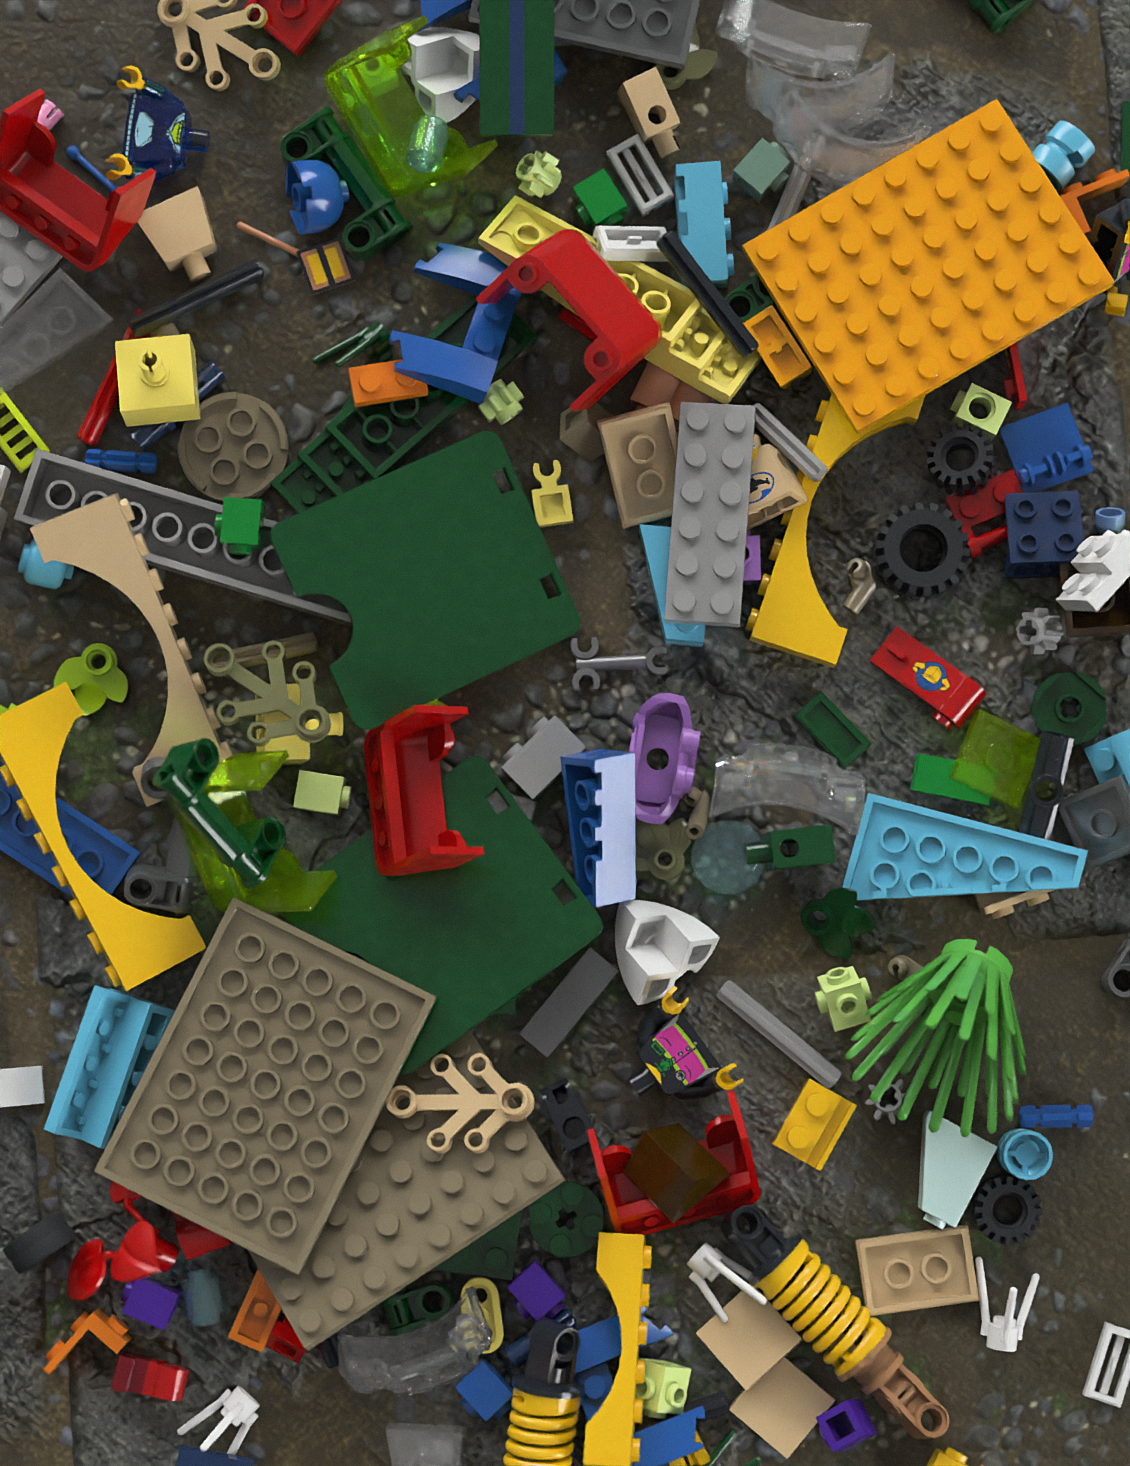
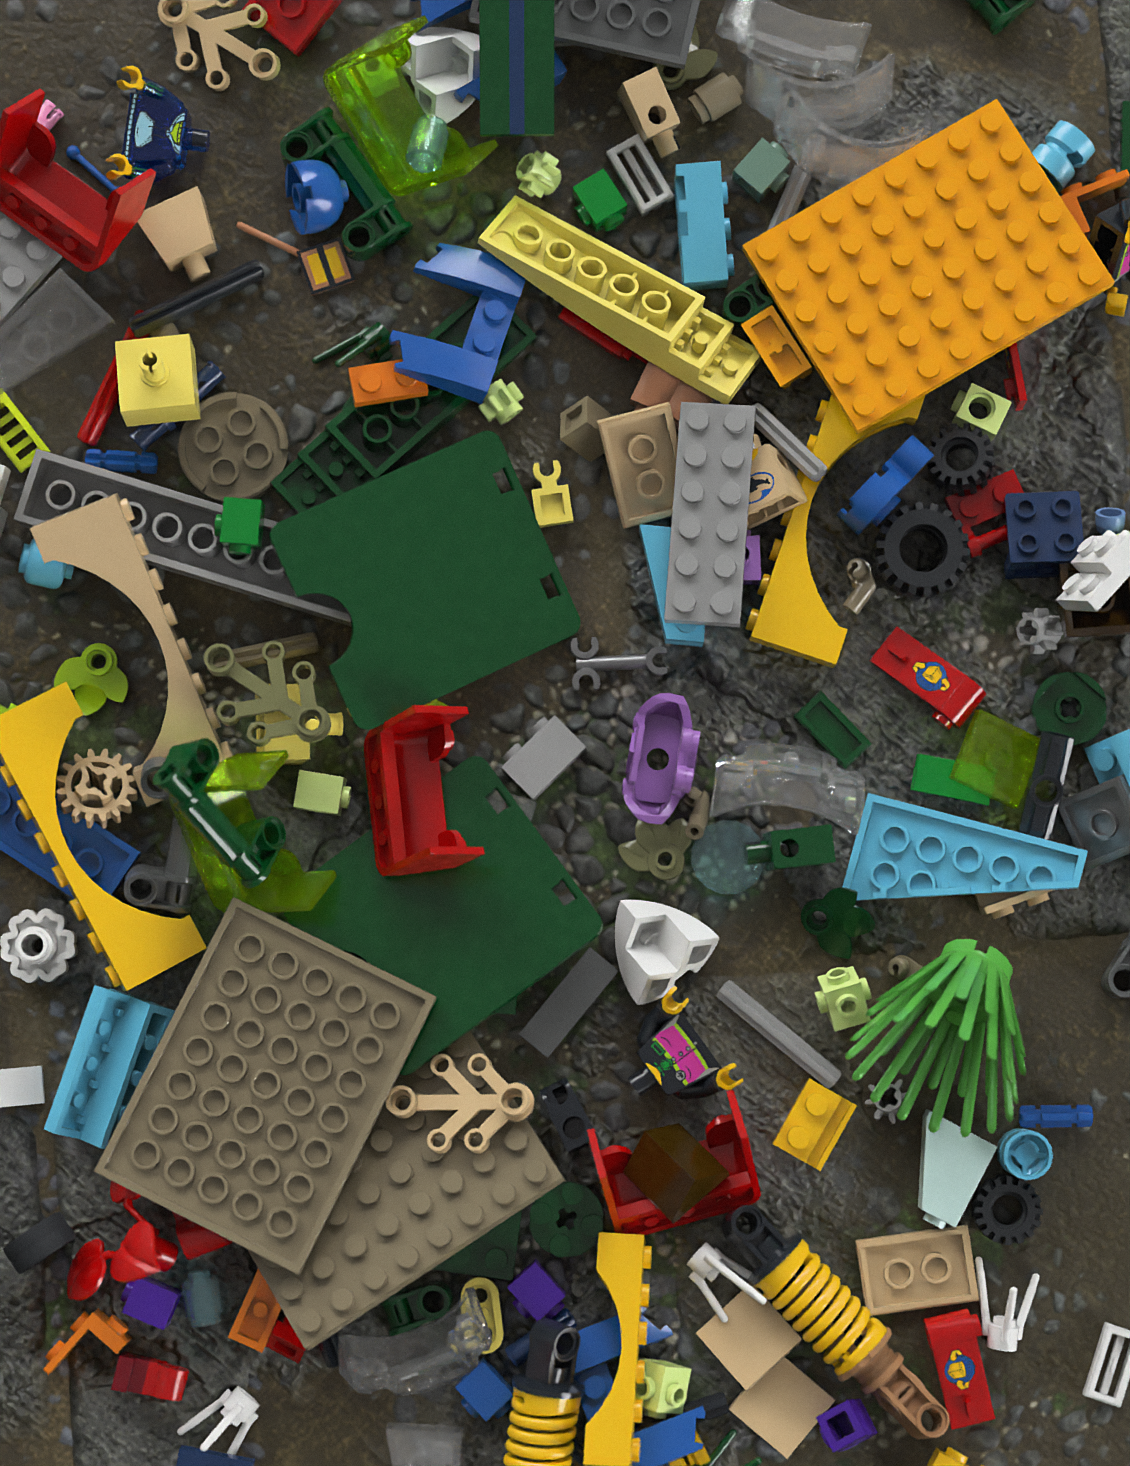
(20, 950): none -> white plant
(88, 801): none -> tan gear
(597, 295): red windscreen -> none
(602, 823): wedge -> none
(629, 243): white tile -> none
(707, 294): black axle -> none
(715, 98): none -> dark tan brick
(880, 494): none -> blue piece
(960, 1367): none -> red door
(1046, 449): blue hinge -> none

